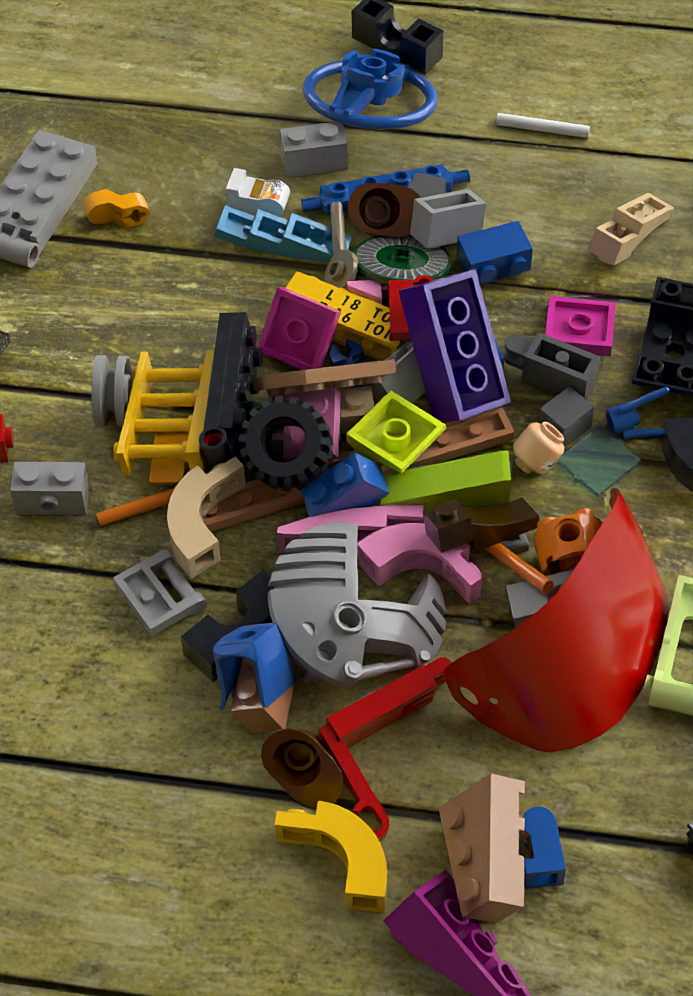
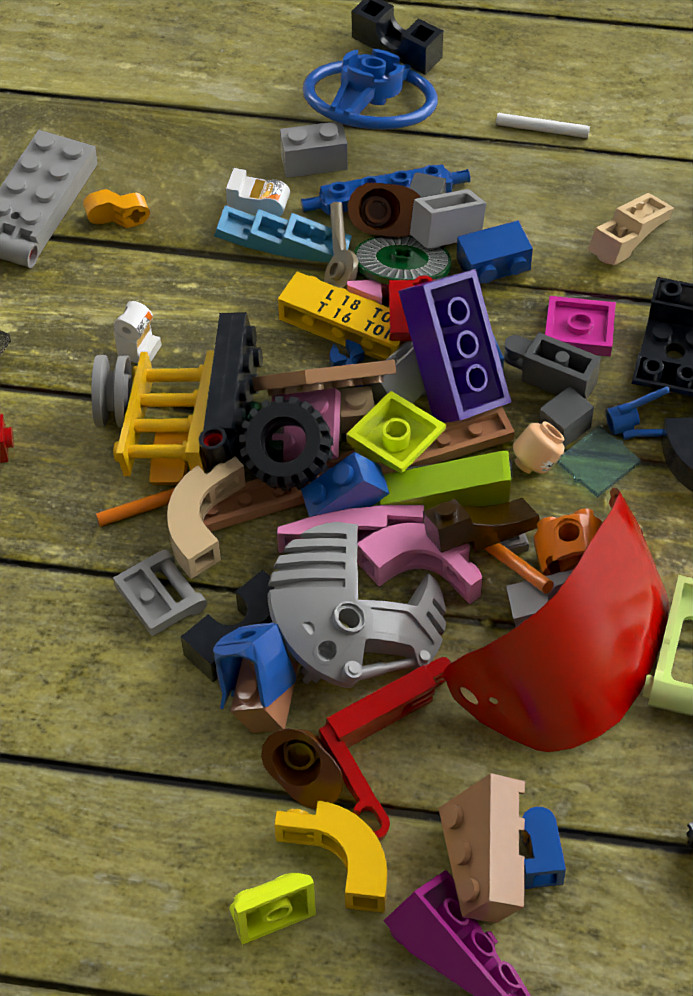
(50, 488): light grey brick -> none
(134, 332): none -> white leg
(273, 906): none -> neon yellow slope
(298, 330): dark pink plate -> none

